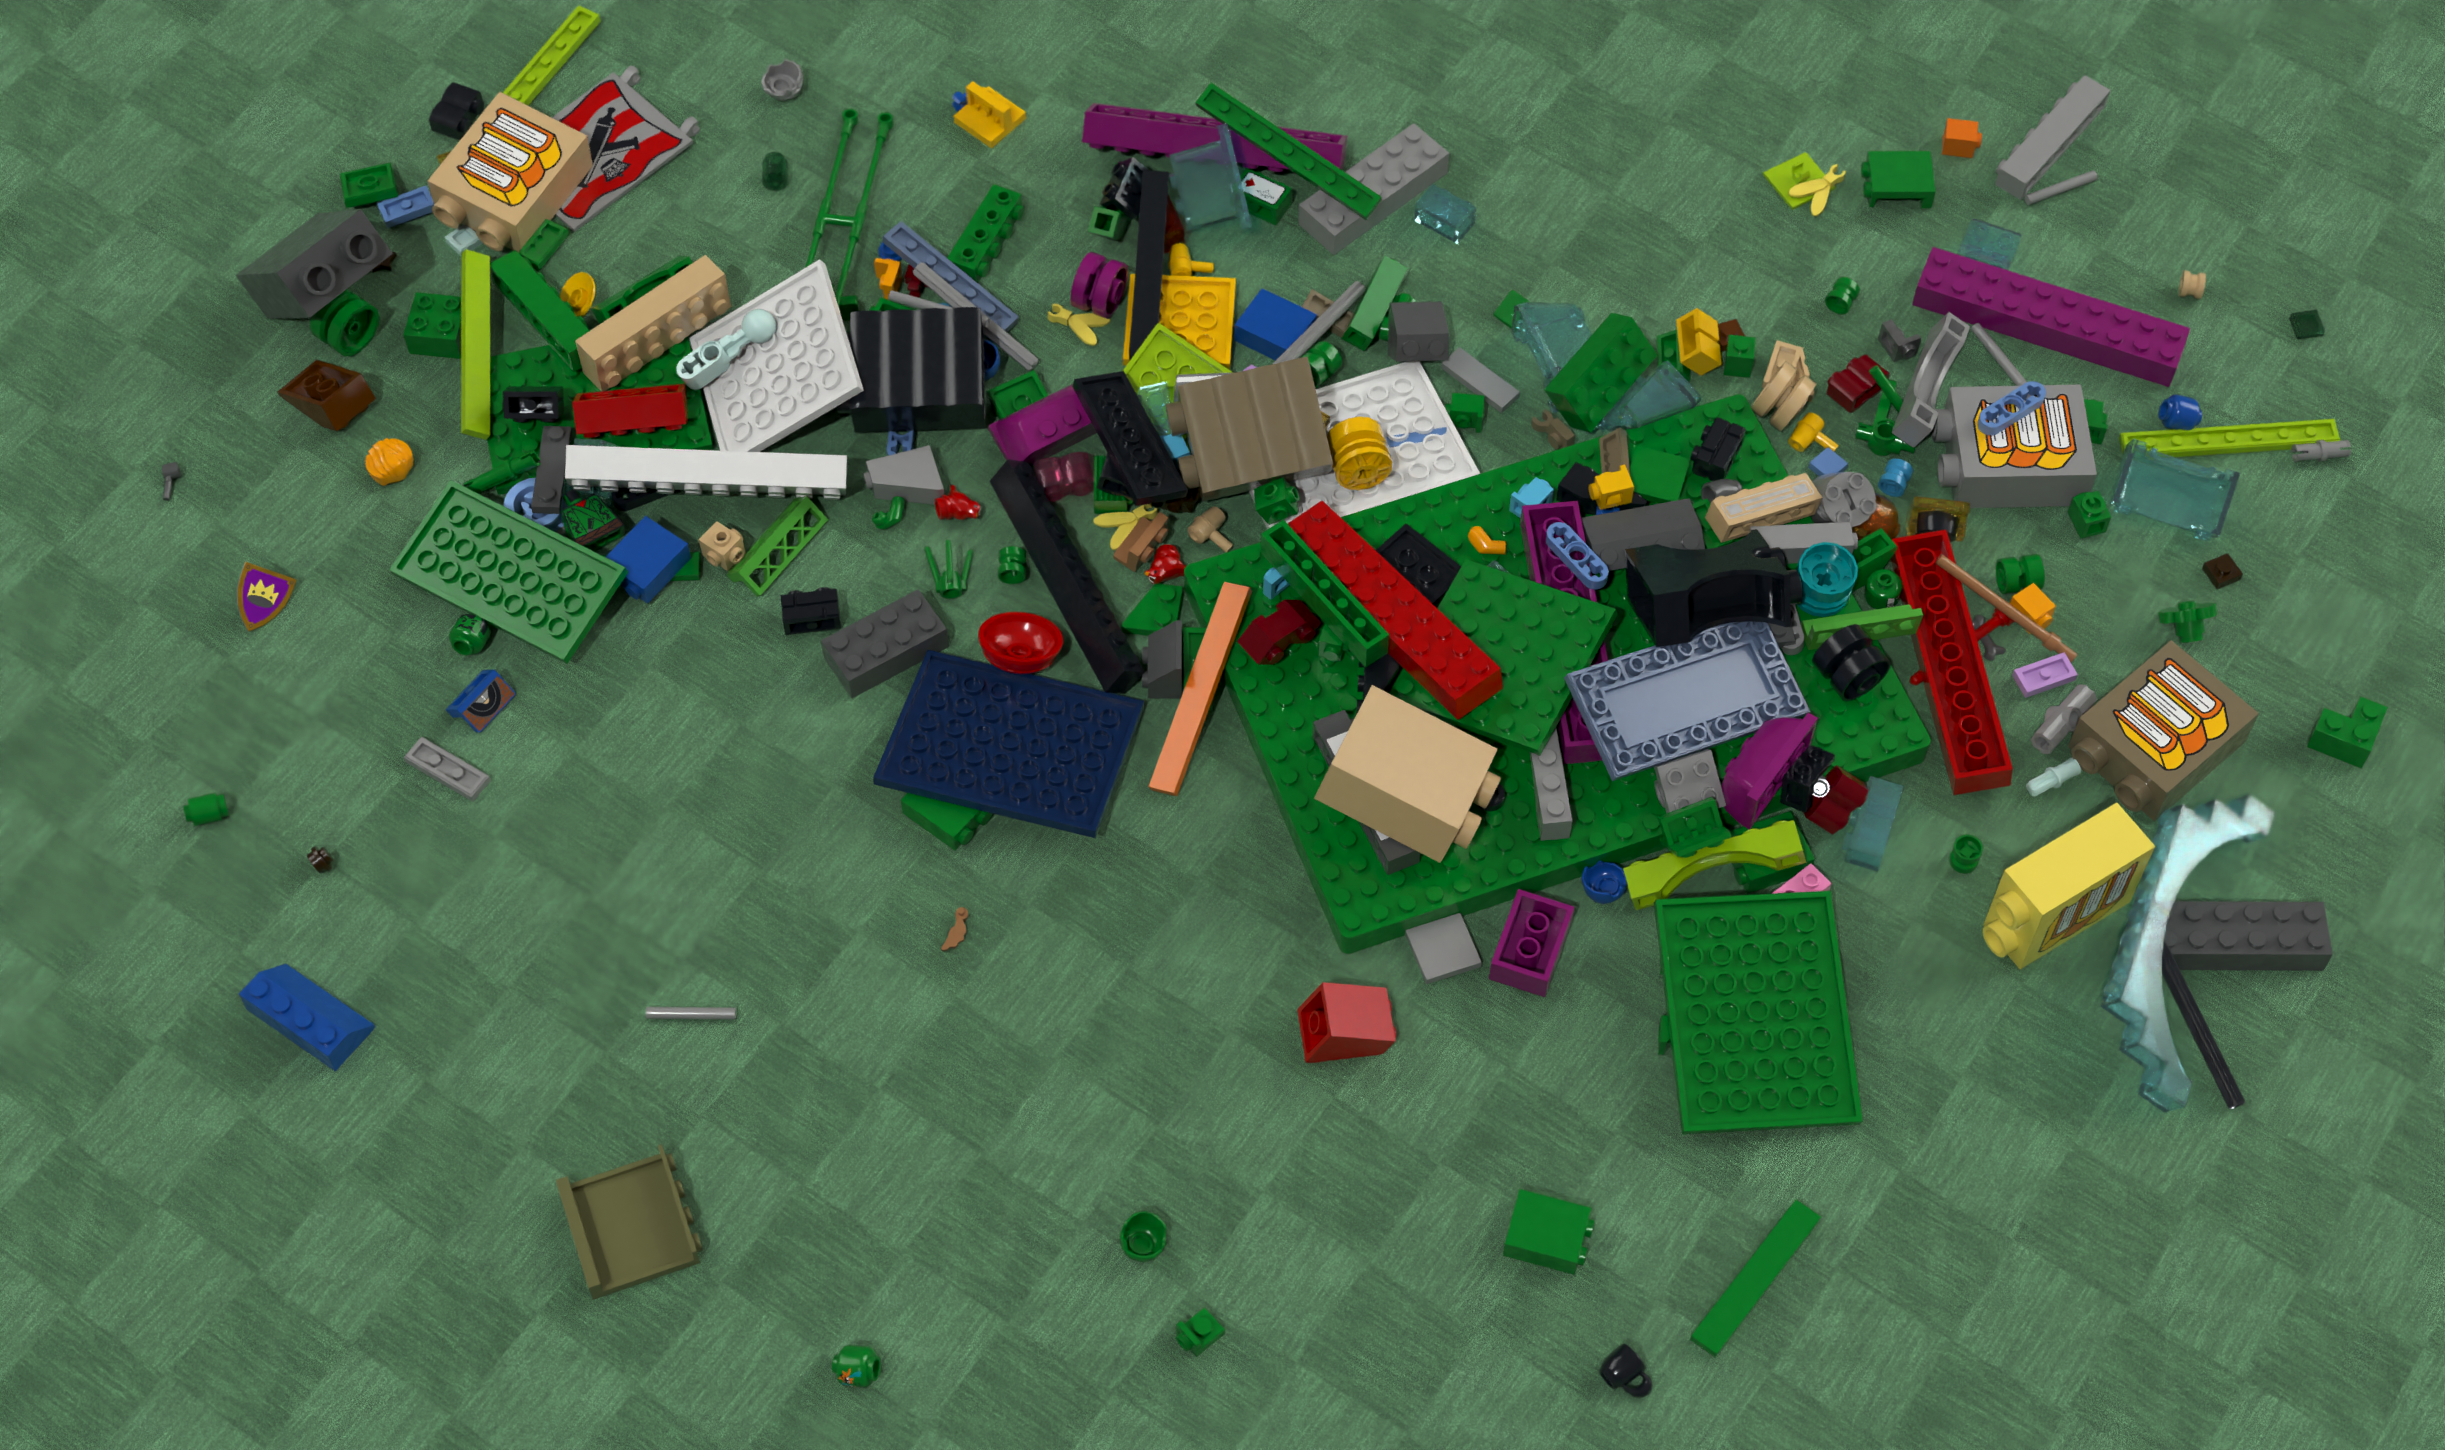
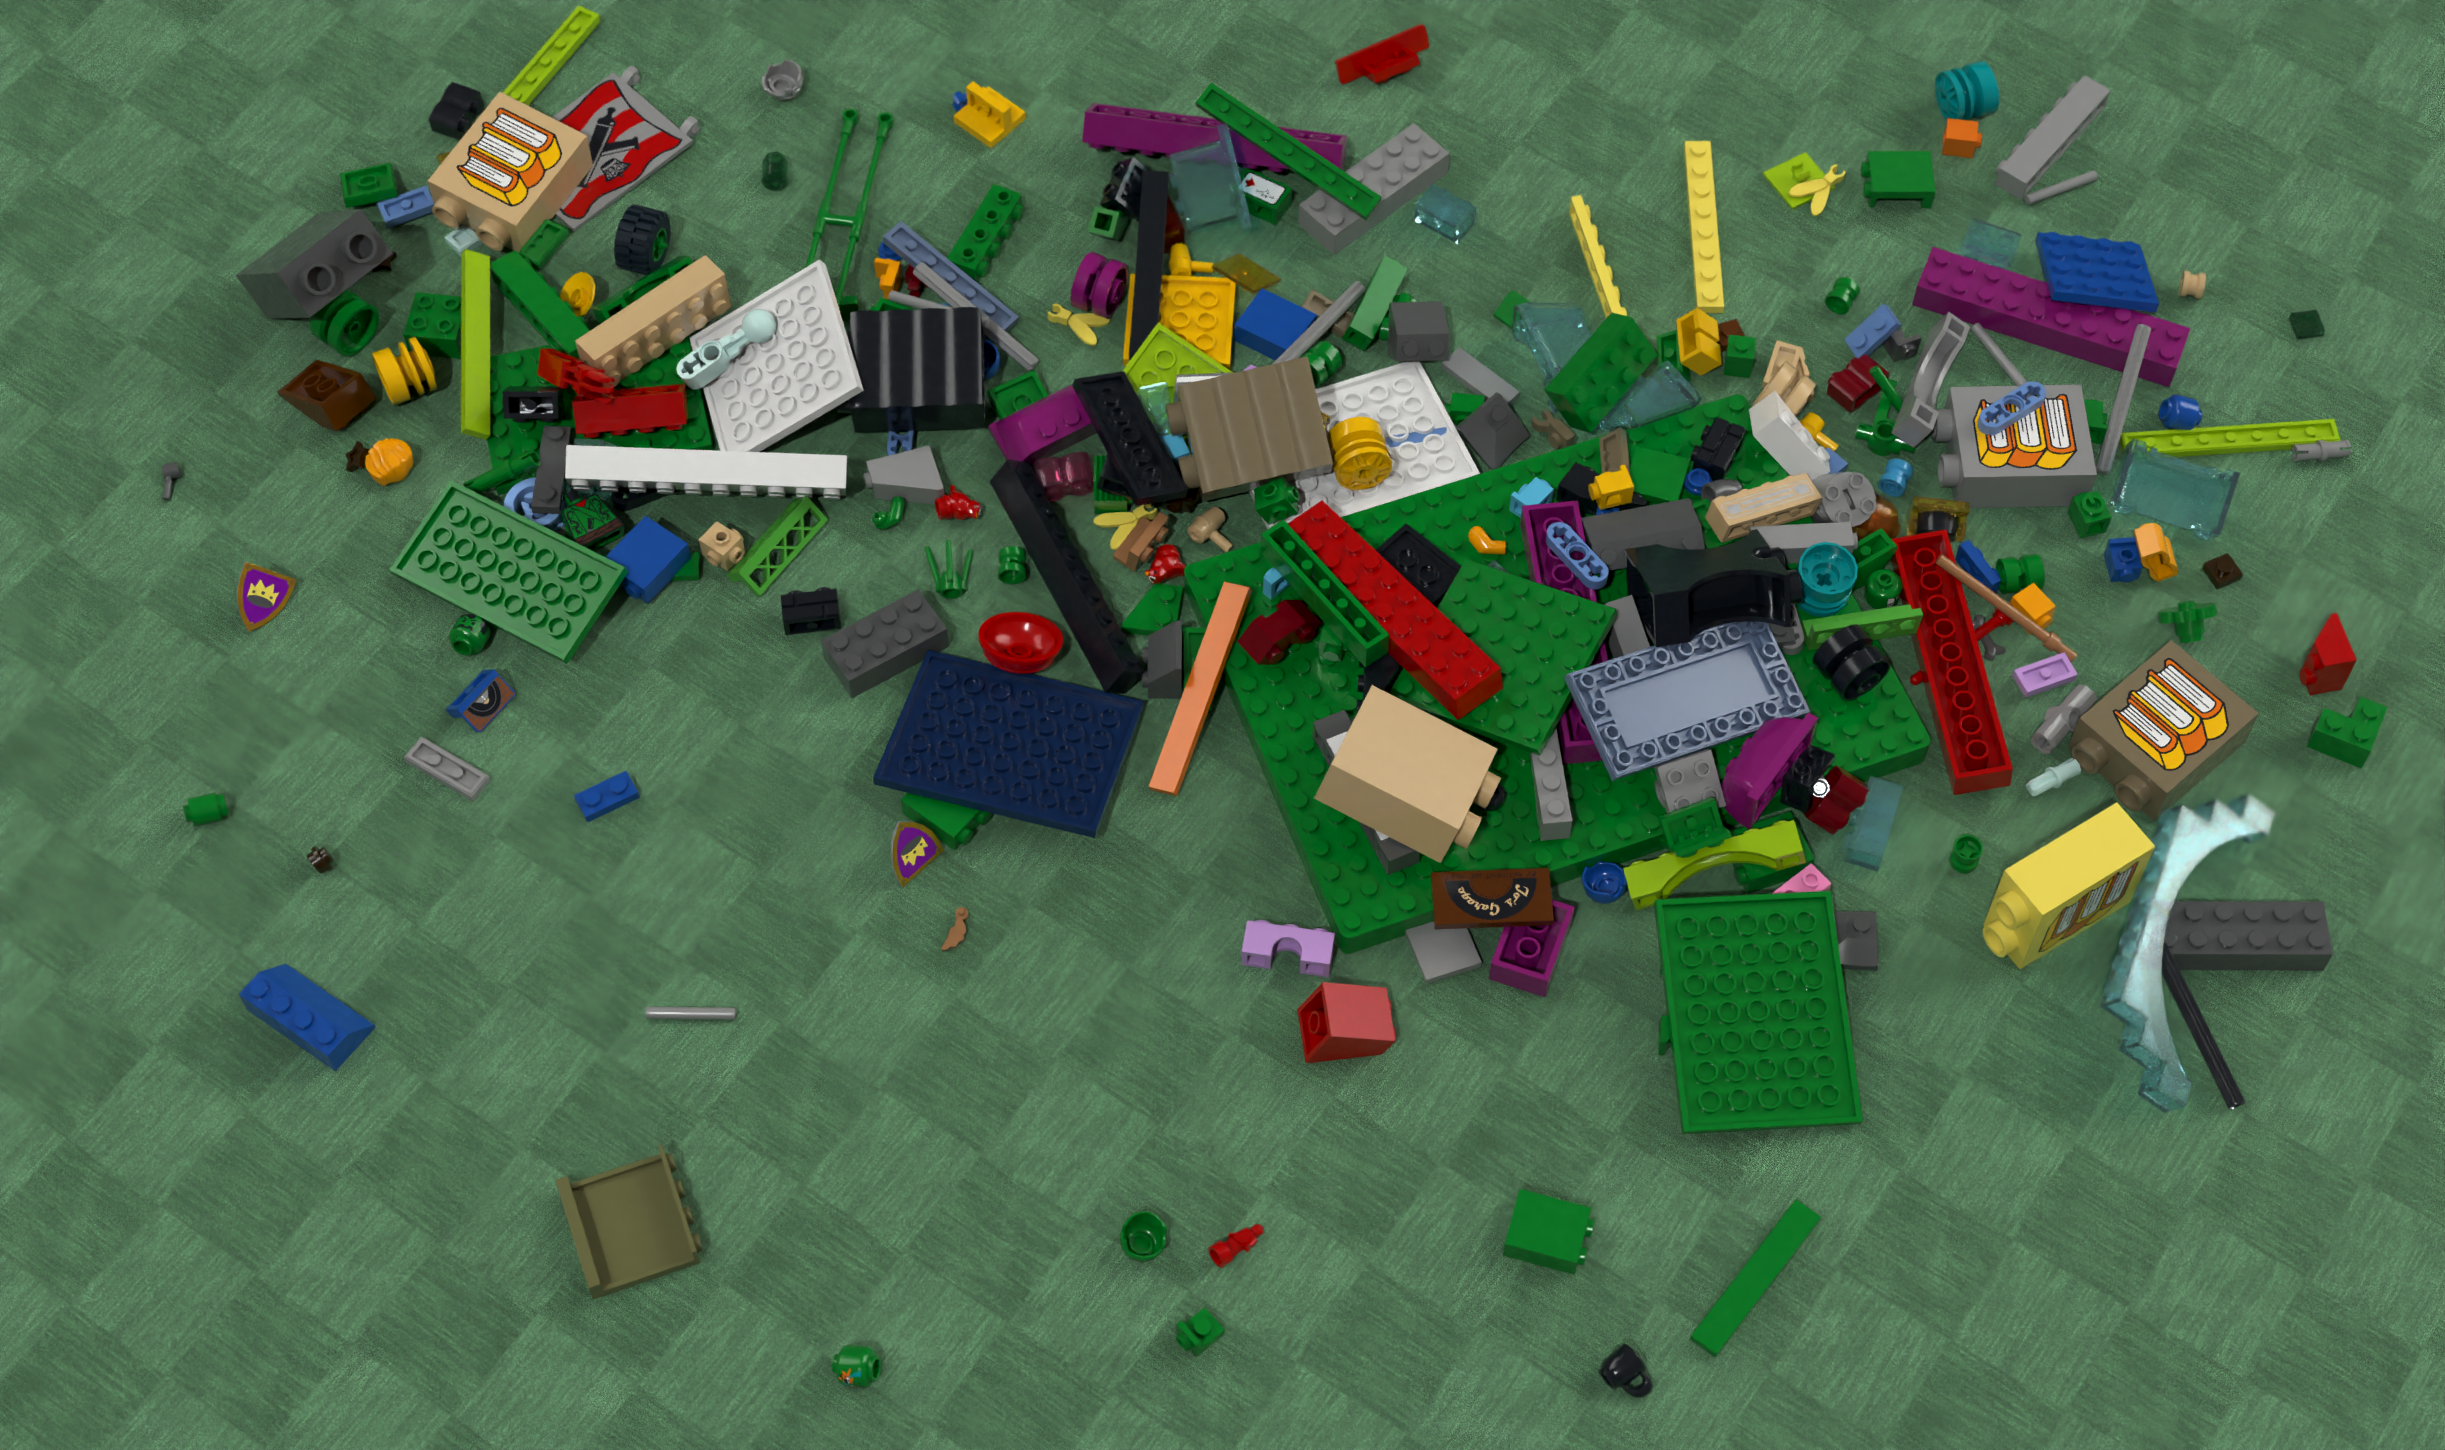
(356, 457): none -> dark brown piece
(404, 370): none -> yellow wheel
(568, 370): none -> red arm
(606, 796): none -> blue plate
(642, 239): none -> black wheel
(912, 850): none -> shield
(1223, 1252): none -> red piece
(1246, 273): none -> clear yellow piece
(1265, 940): none -> lavender arch
(1385, 57): none -> red bracket
(1491, 898): none -> reddish brown tile
(1493, 431): none -> dark grey plate
(1595, 256): none -> light yellow plate
(1627, 630): none -> light grey slope
(1695, 480): none -> blue plate
(1703, 226): none -> light yellow plate
(1787, 439): none -> white wedge
(1857, 940): none -> dark grey plate
(1873, 331): none -> medium blue plate
(1967, 91): none -> teal wheel
(1973, 562): none -> blue plate
(2096, 272): none -> blue plate
(2122, 560): none -> blue brick
(2123, 399): none -> light grey axle
(2155, 551): none -> light orange brick
(2328, 660): none -> red slope

